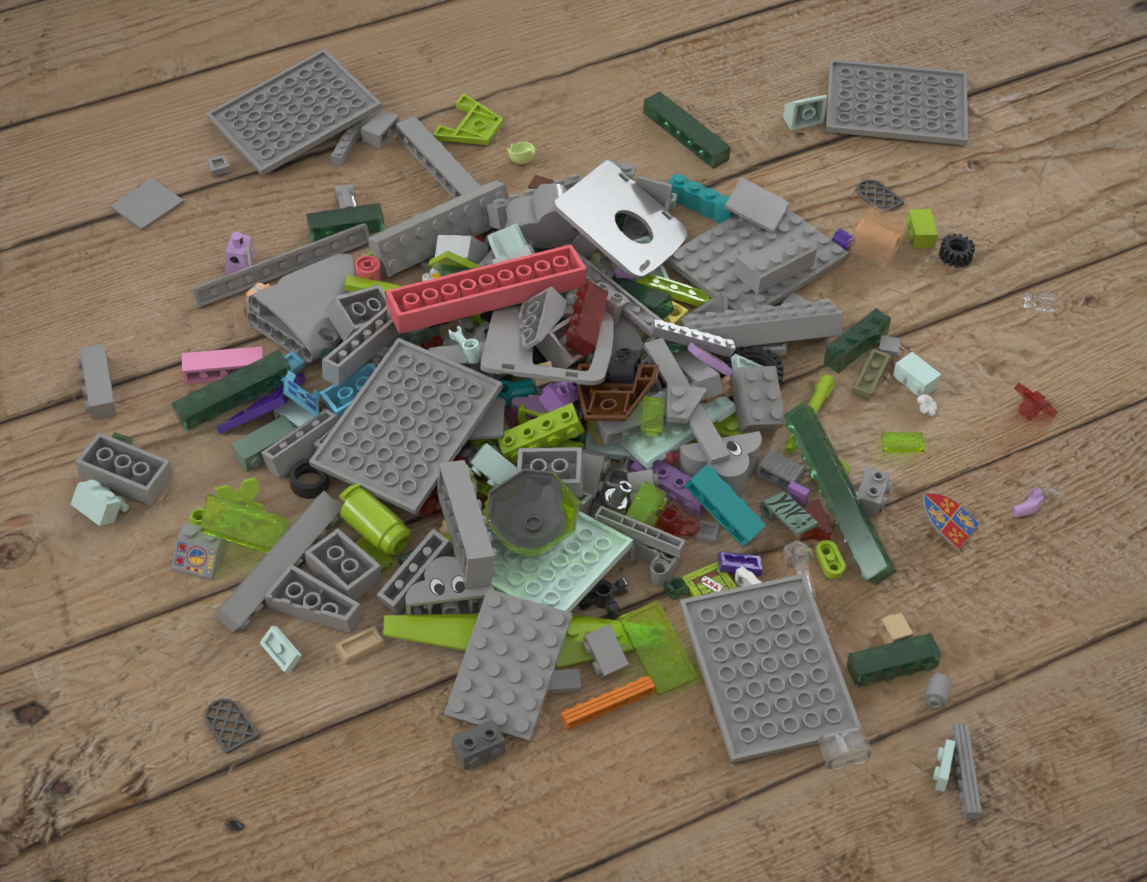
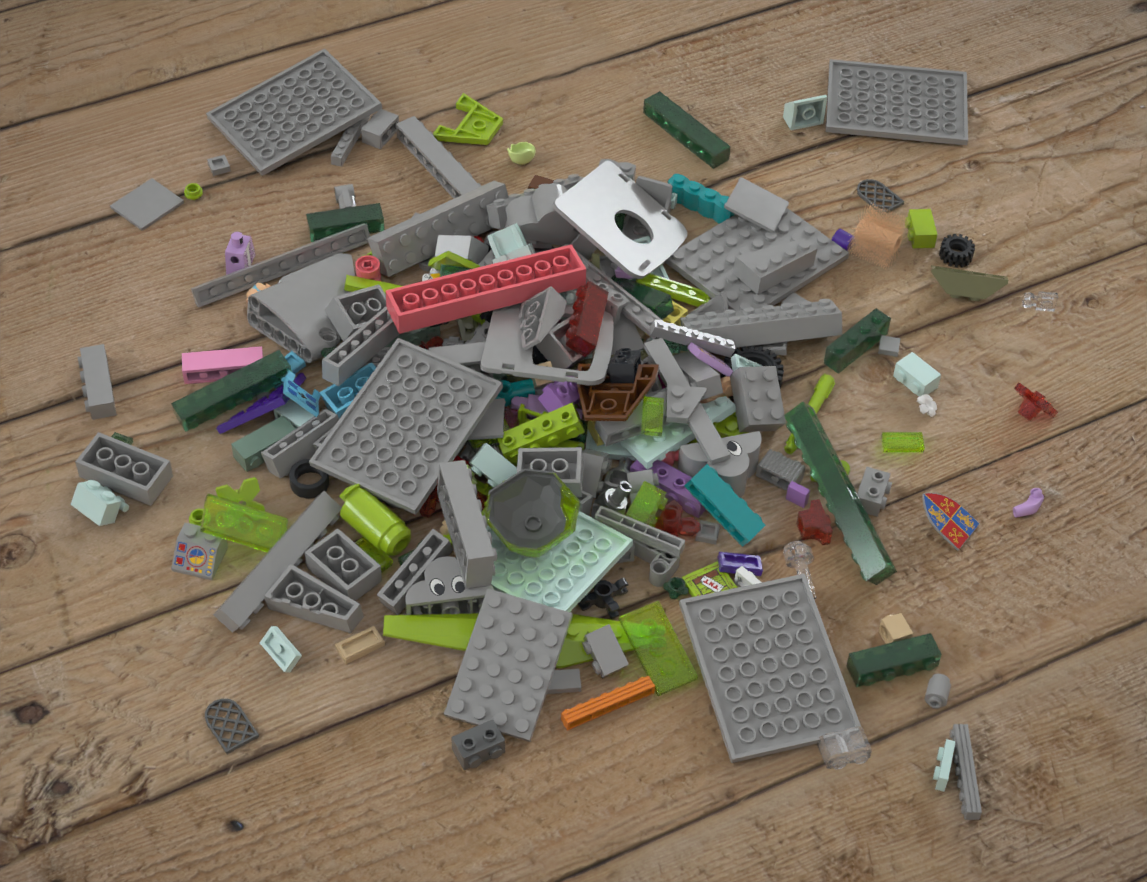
(193, 191): none -> lime plate
(470, 346): light aqua brick -> none
(788, 512): sand green door -> none
(831, 561): lime plate -> none
(871, 374): olive plate -> none
(968, 283): none -> olive wedge

